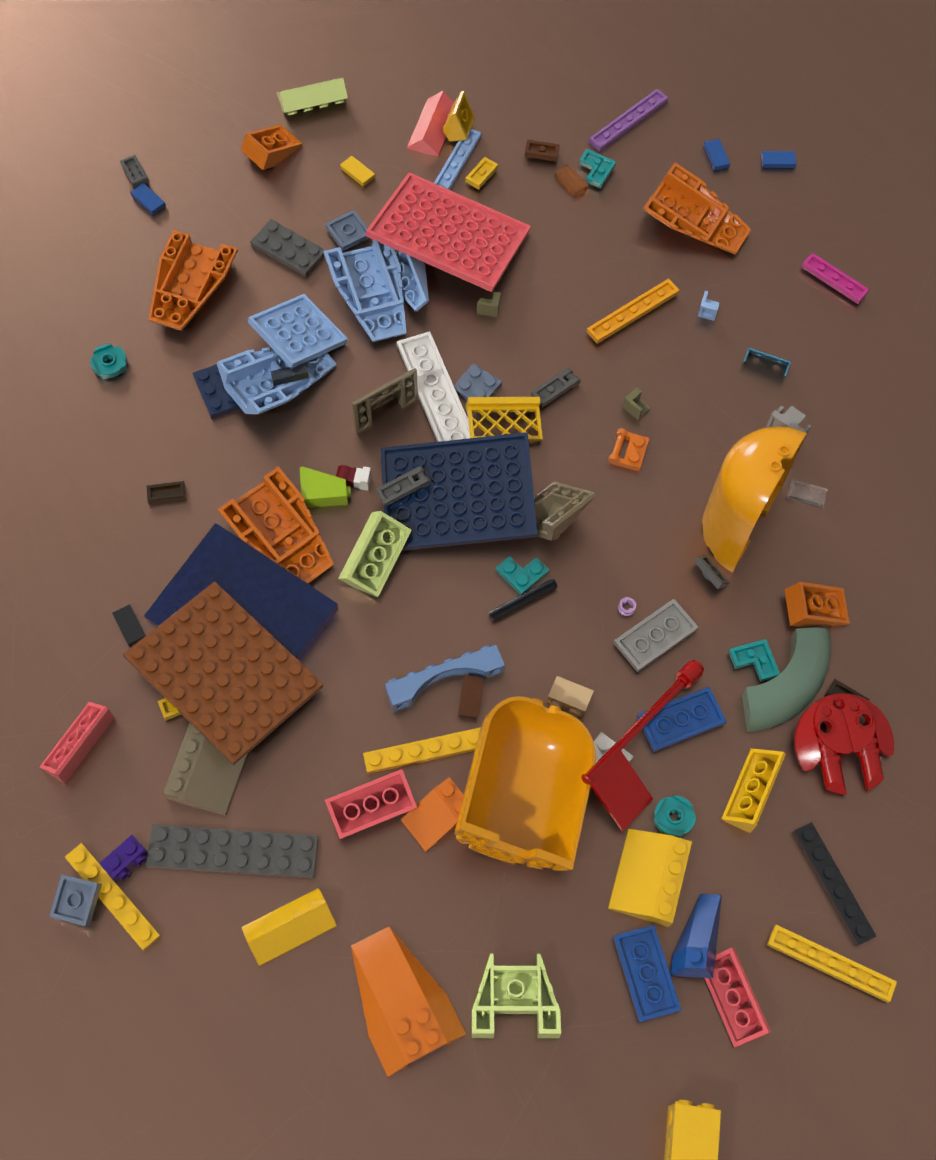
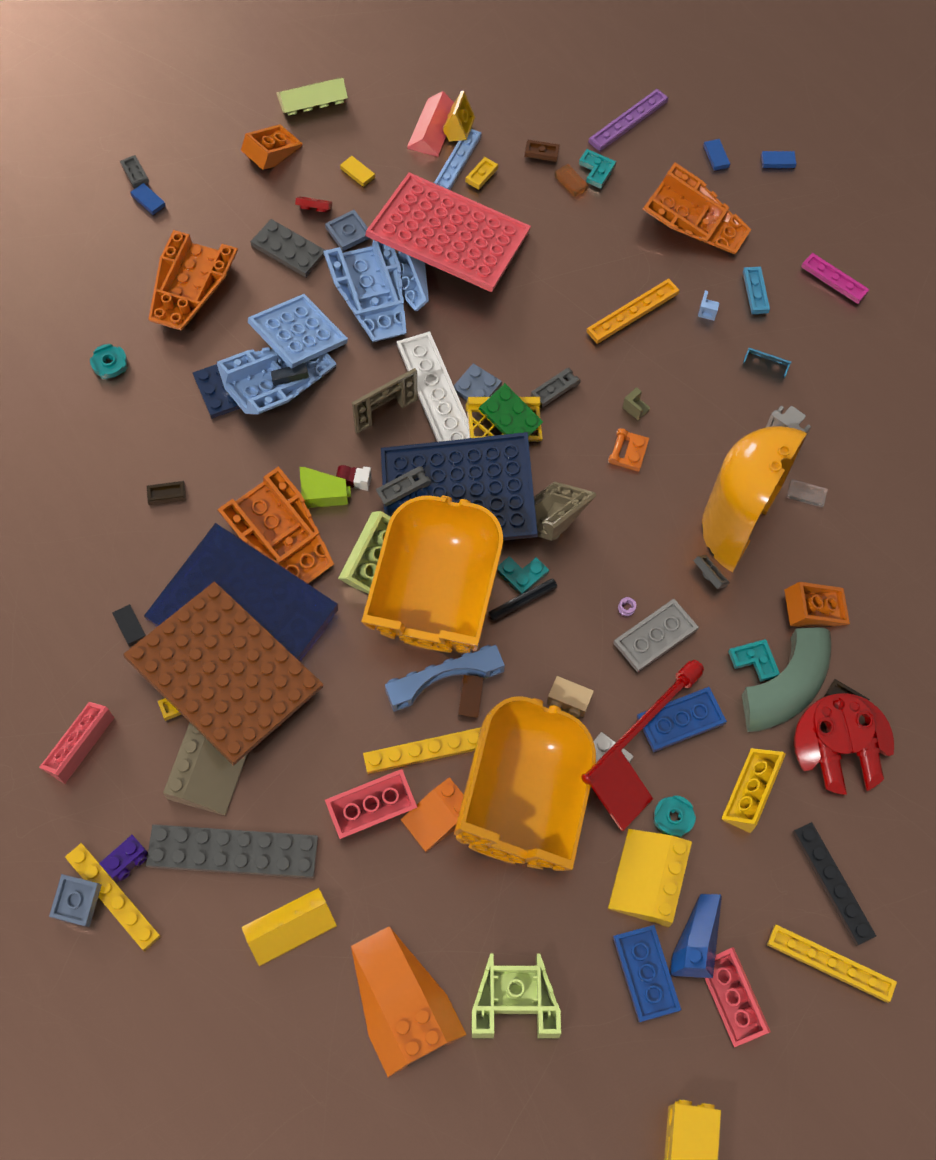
(306, 203): none -> red plate
(435, 574): none -> light orange cylinder
(488, 306): olive panel -> none
(510, 412): none -> green plate
(756, 290): none -> dark azure plate

